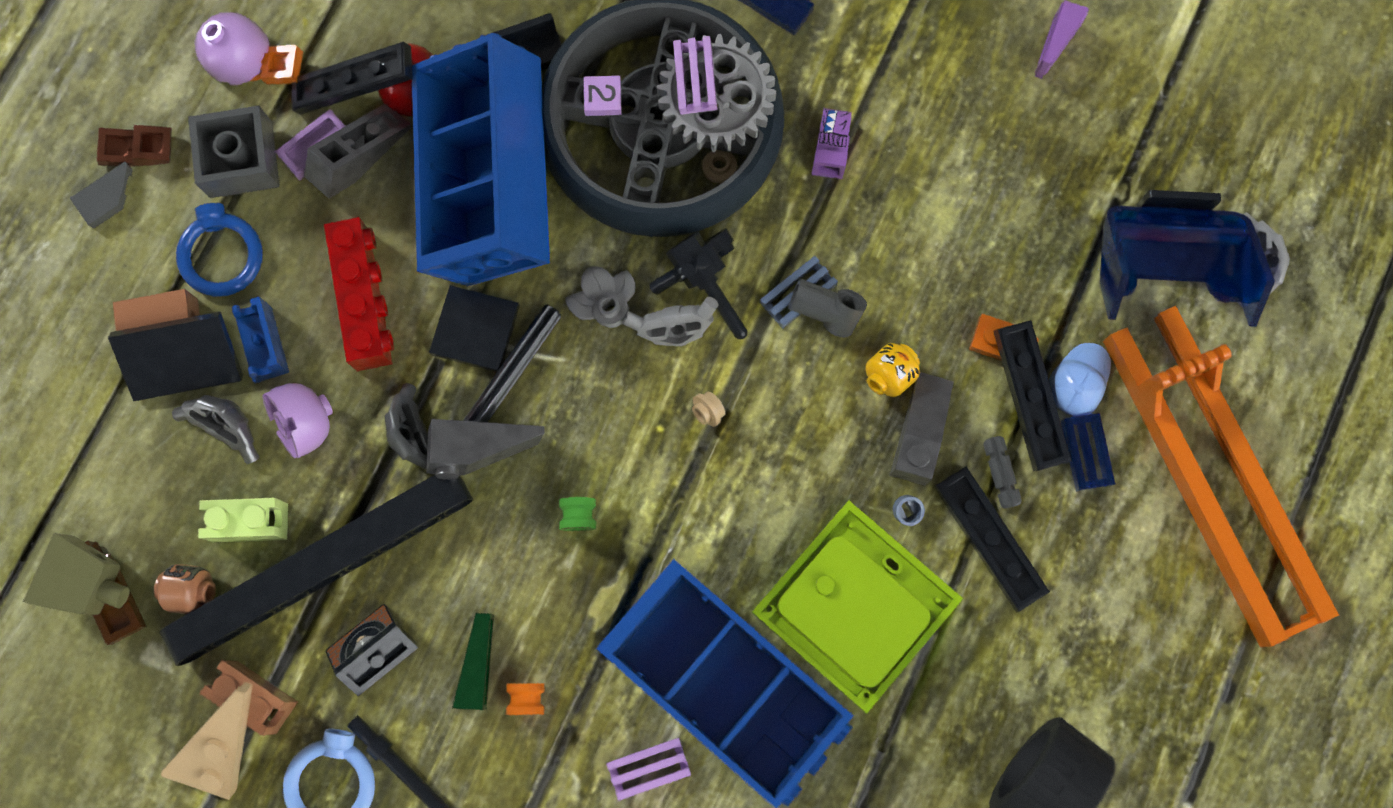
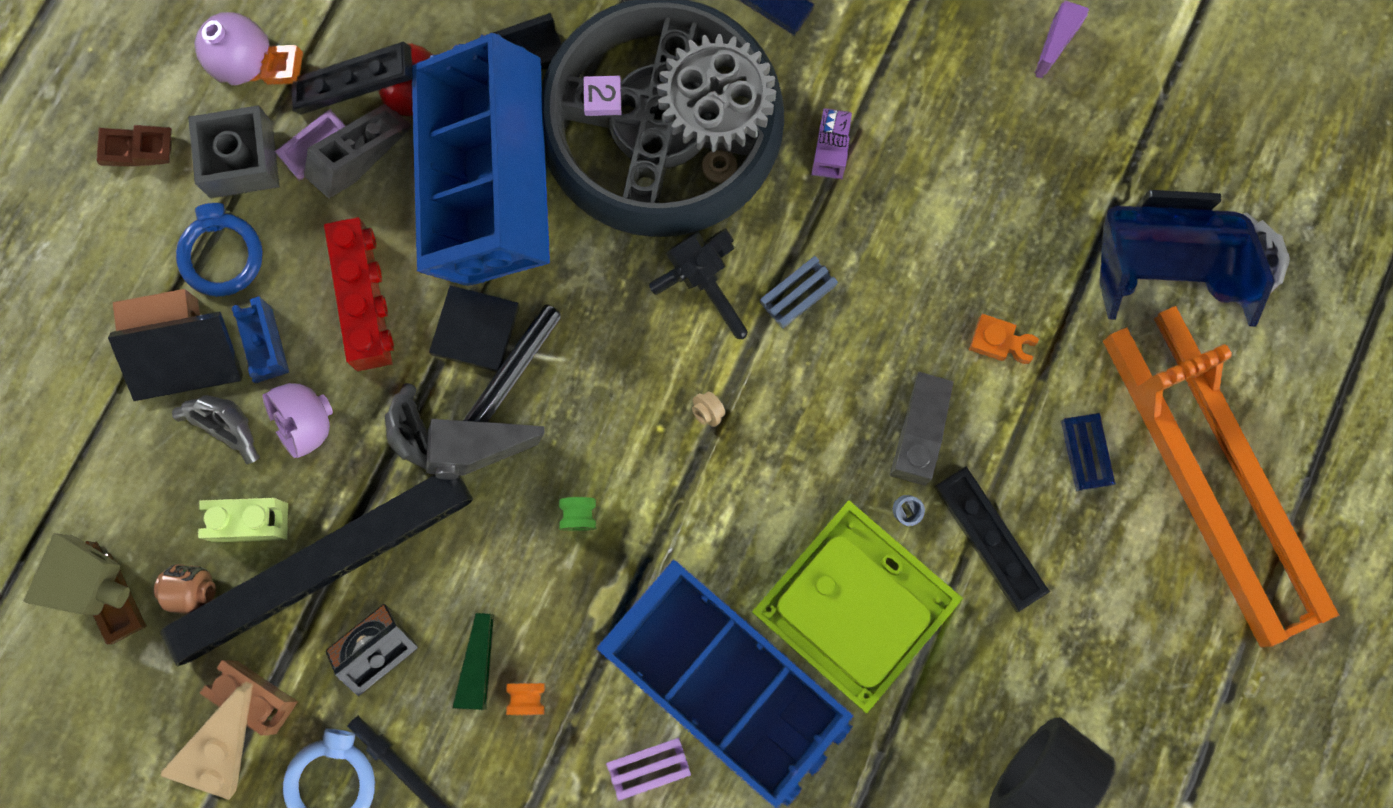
(104, 196): dark grey tile -> none
(601, 292): light grey plate -> none
(674, 324): light grey piece -> none
(692, 48): lavender tile -> none
(837, 311): dark grey piece -> none
(892, 369): yellow head -> none
(1002, 472): dark grey axle -> none
(1032, 395): black tile -> none
(1081, 379): light blue piece -> none

